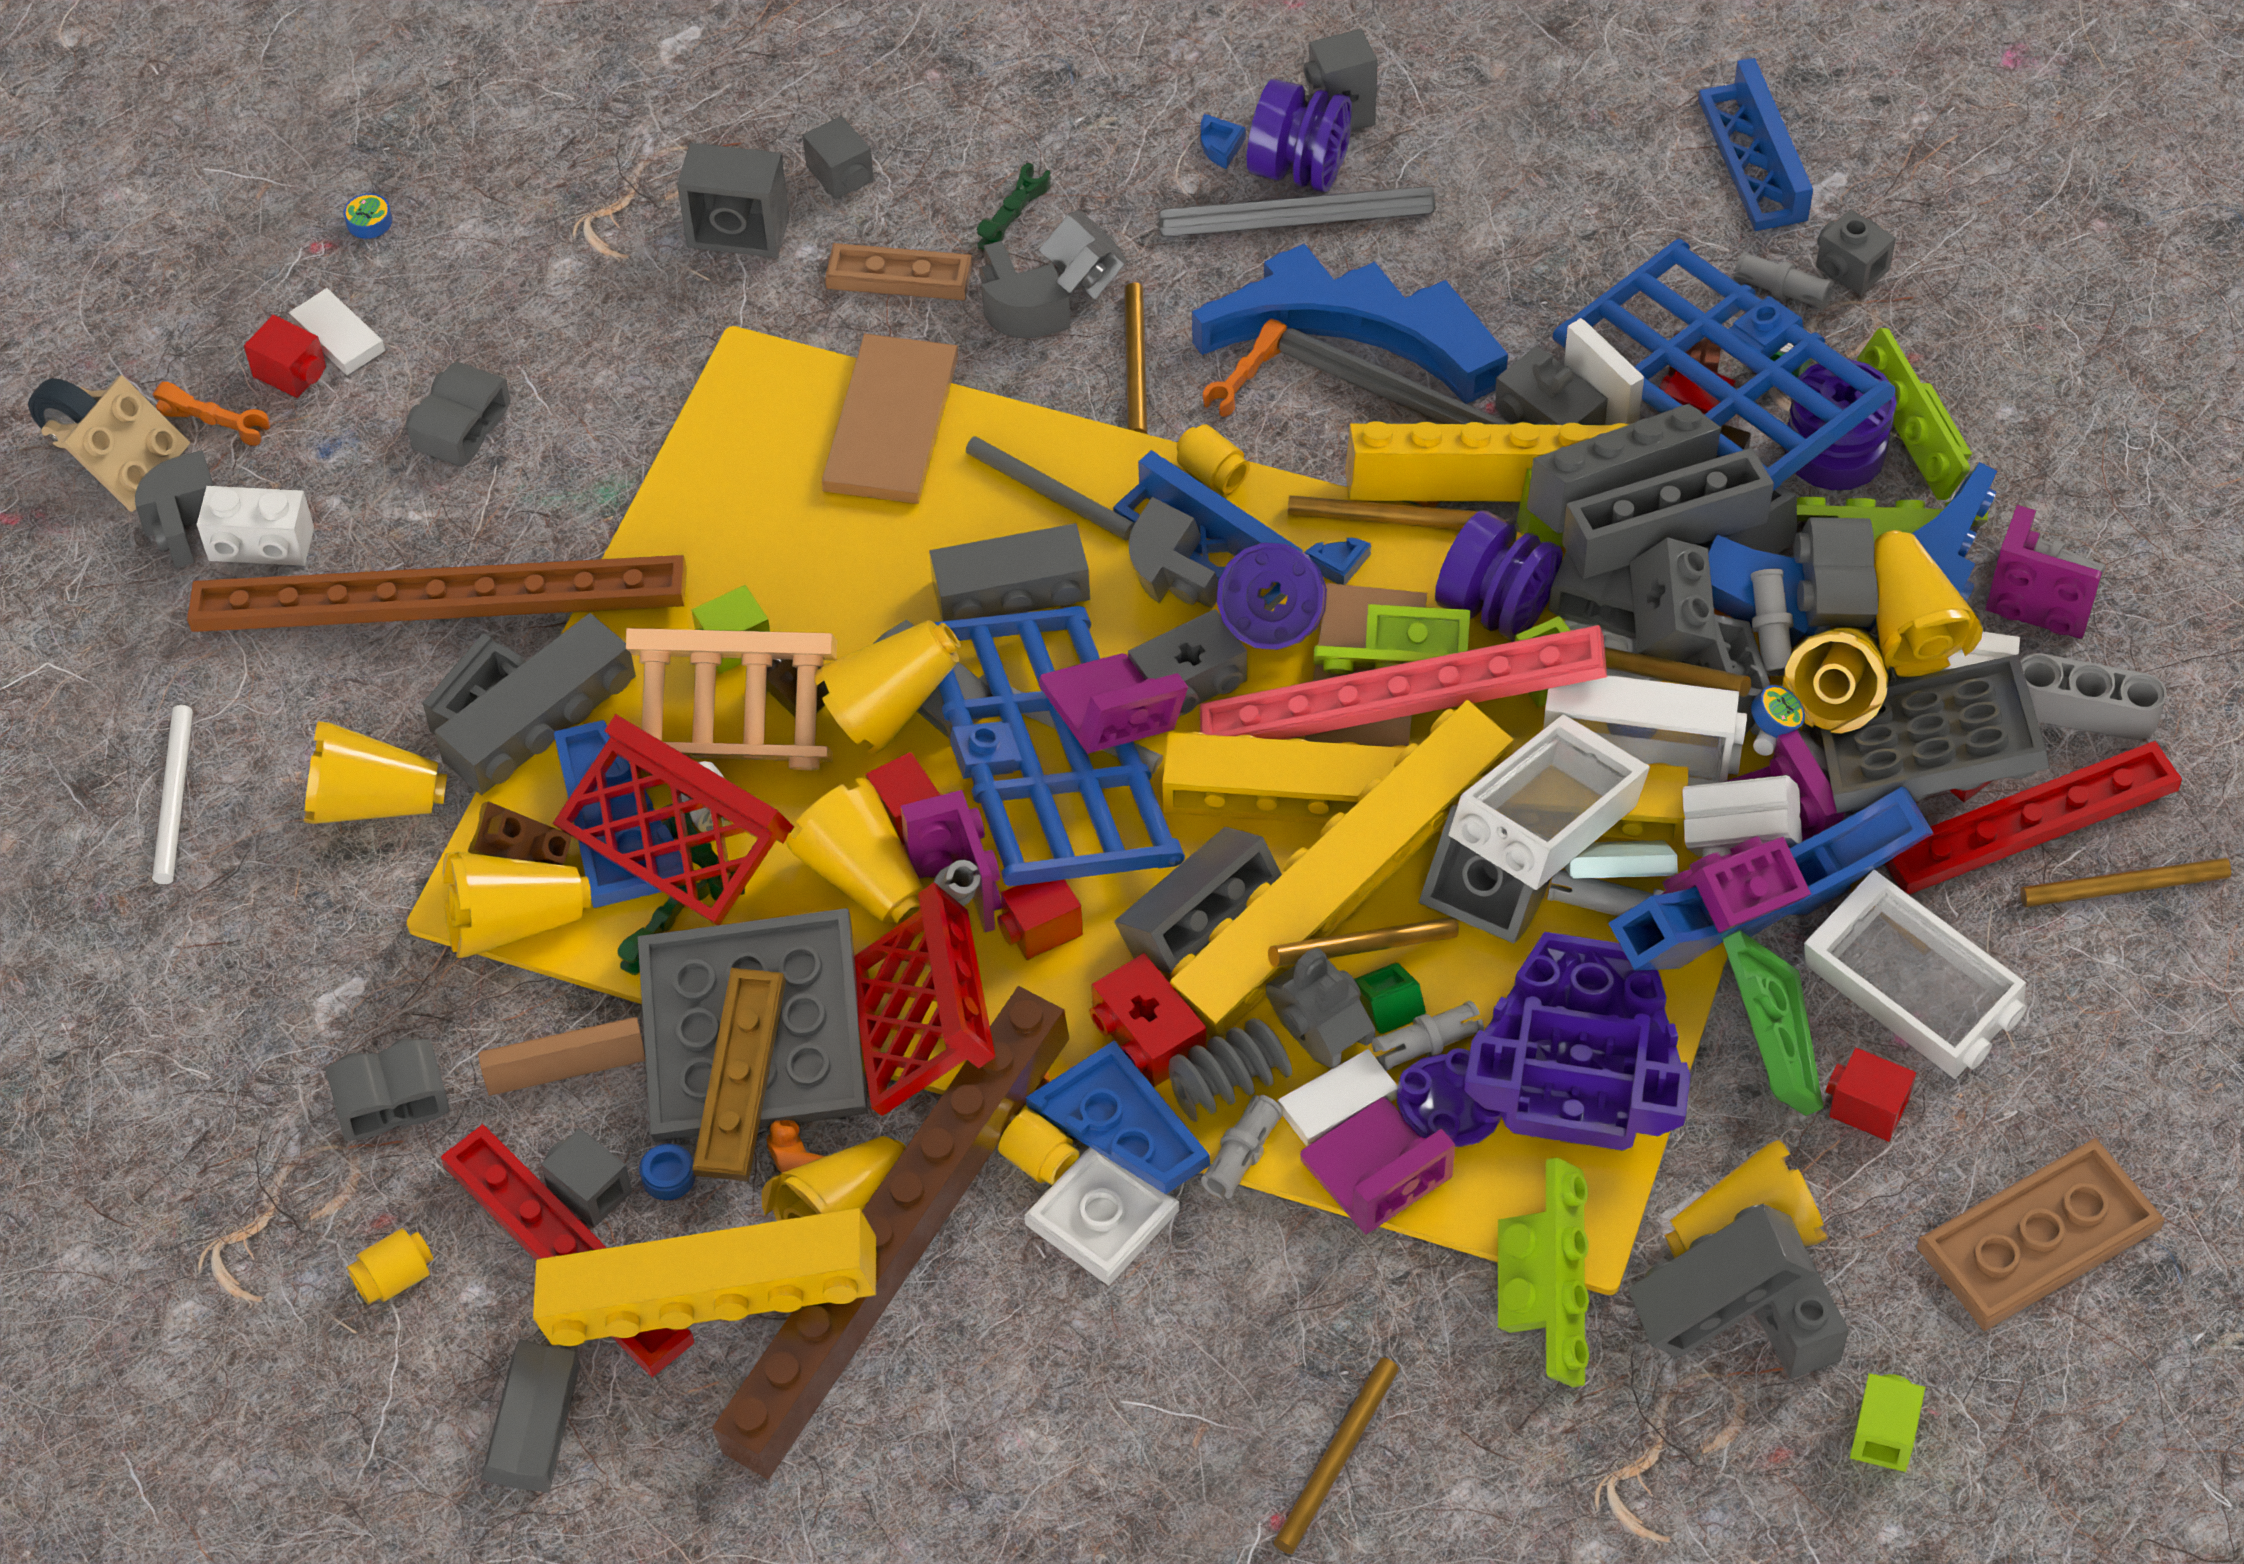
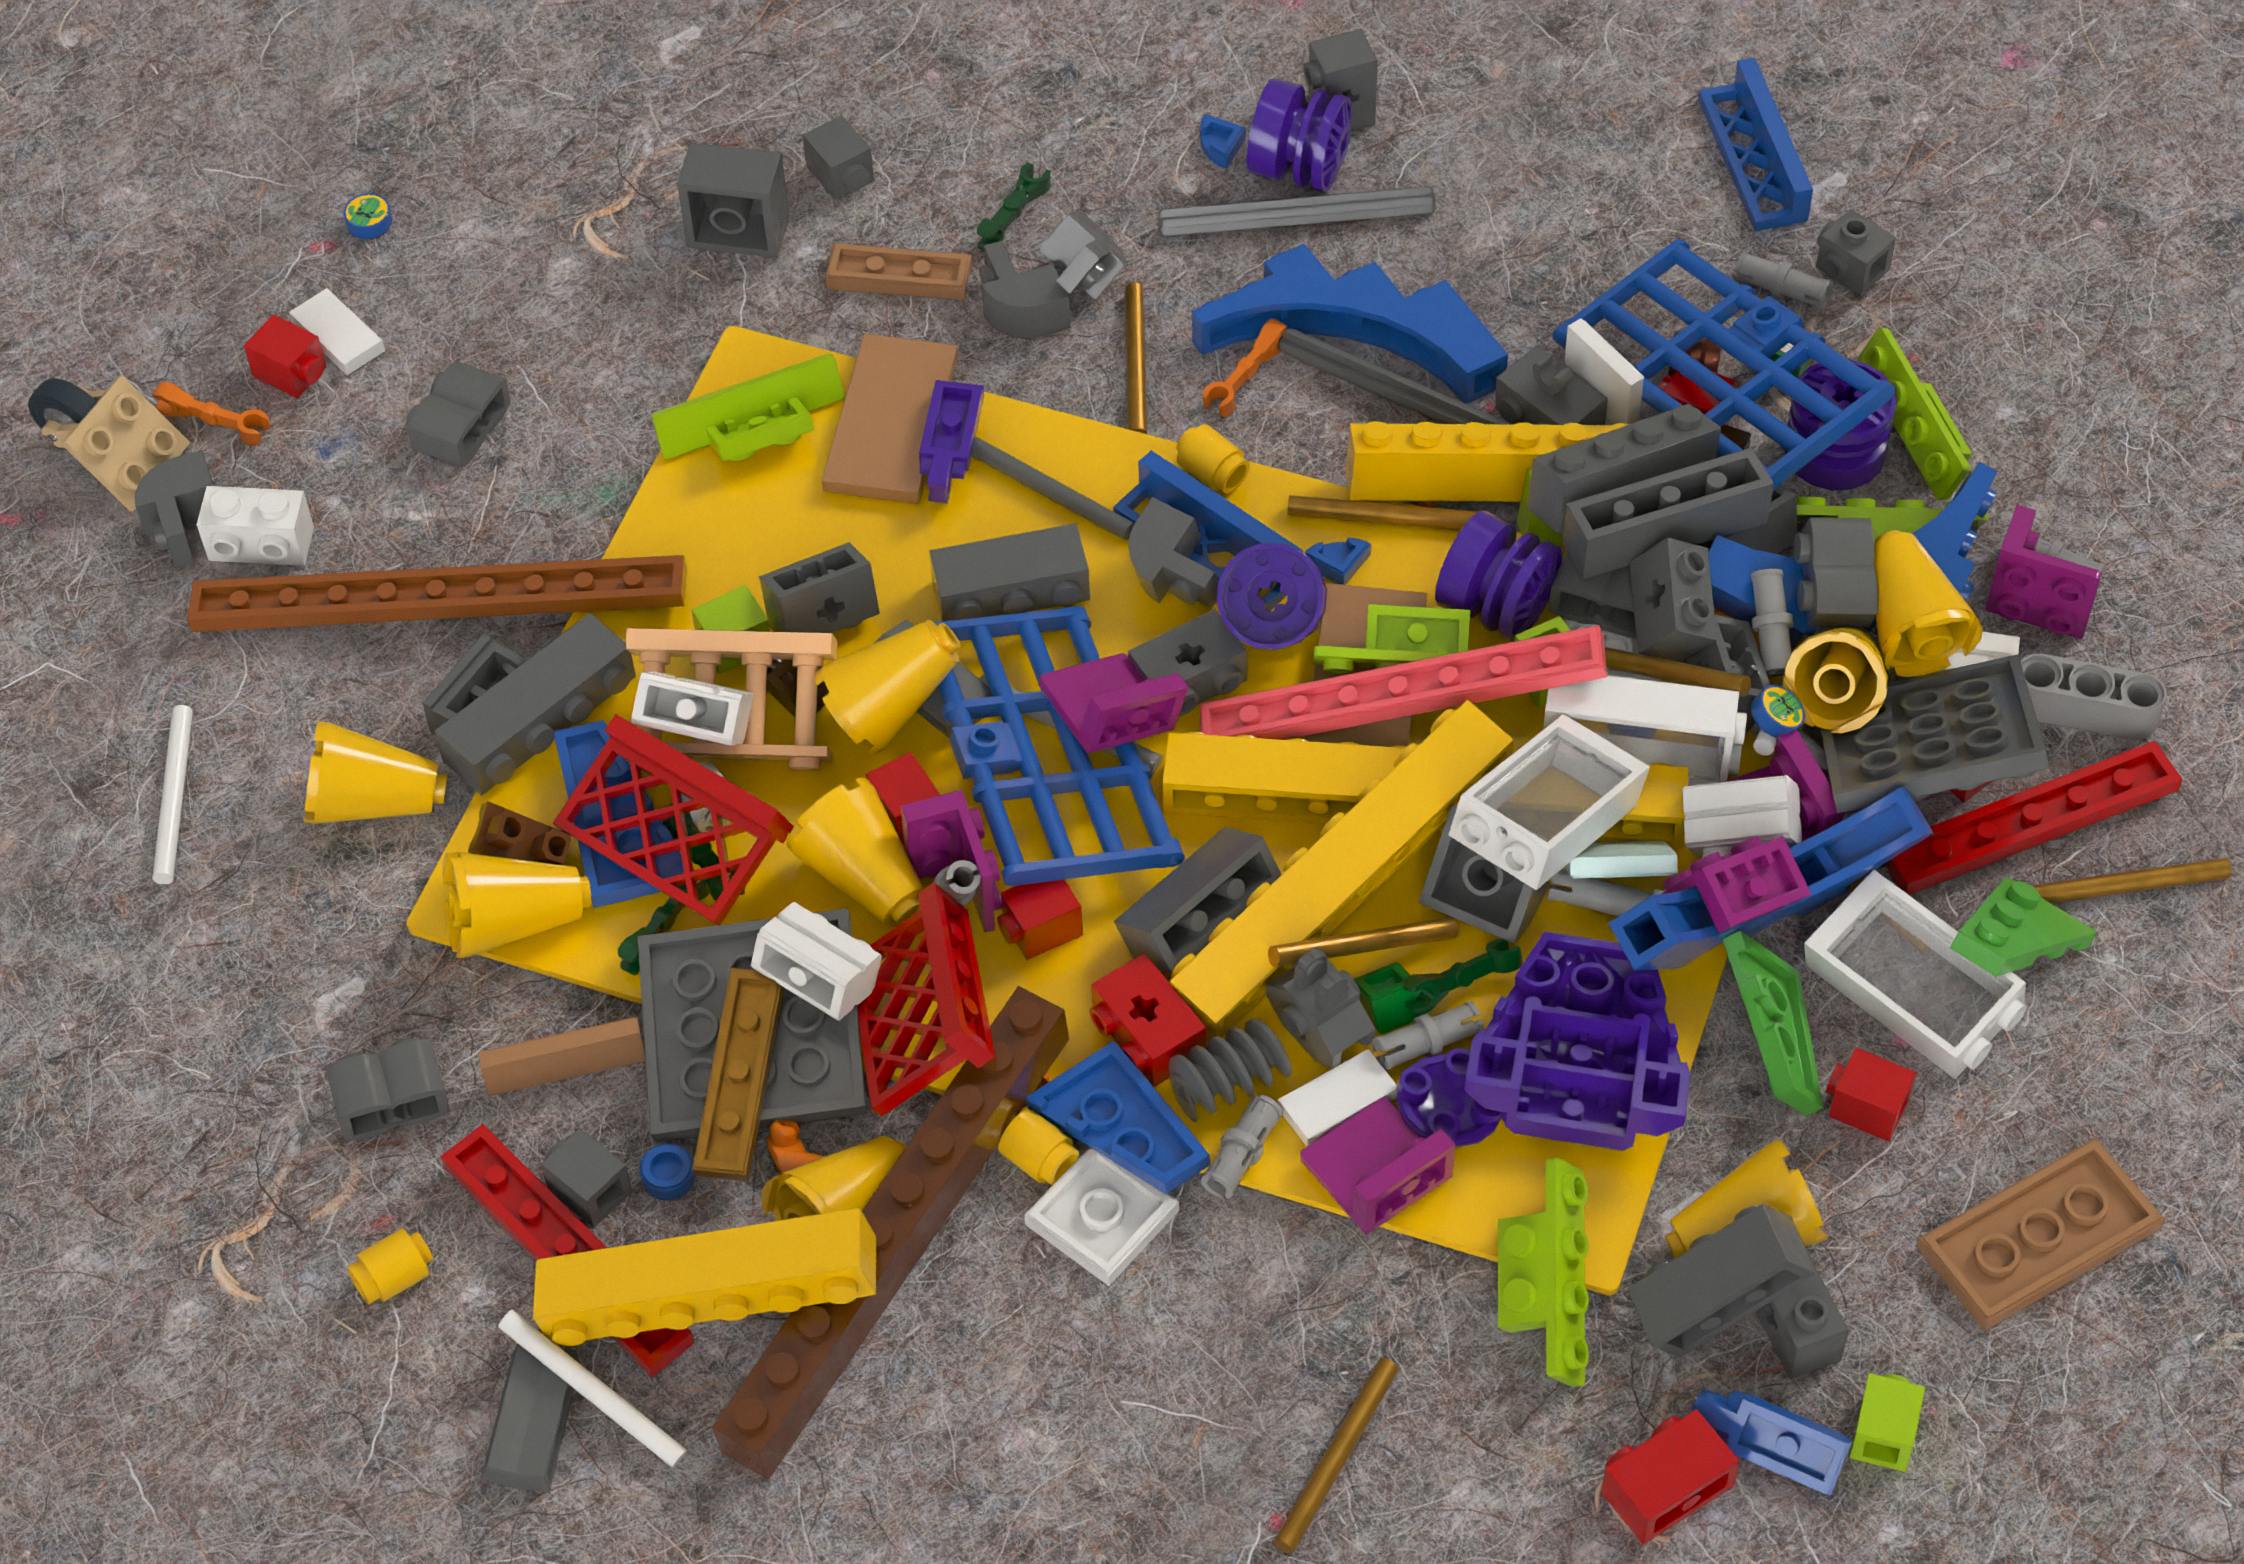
(592, 1388): none -> white bar
(692, 708): none -> white brick
(751, 413): none -> lime bracket
(816, 960): none -> white brick
(821, 592): none -> dark grey brick
(949, 435): none -> dark purple hinge
(1436, 986): none -> dark green piece
(1668, 1475): none -> red brick
(1776, 1438): none -> hinge
(2017, 928): none -> bright green wing

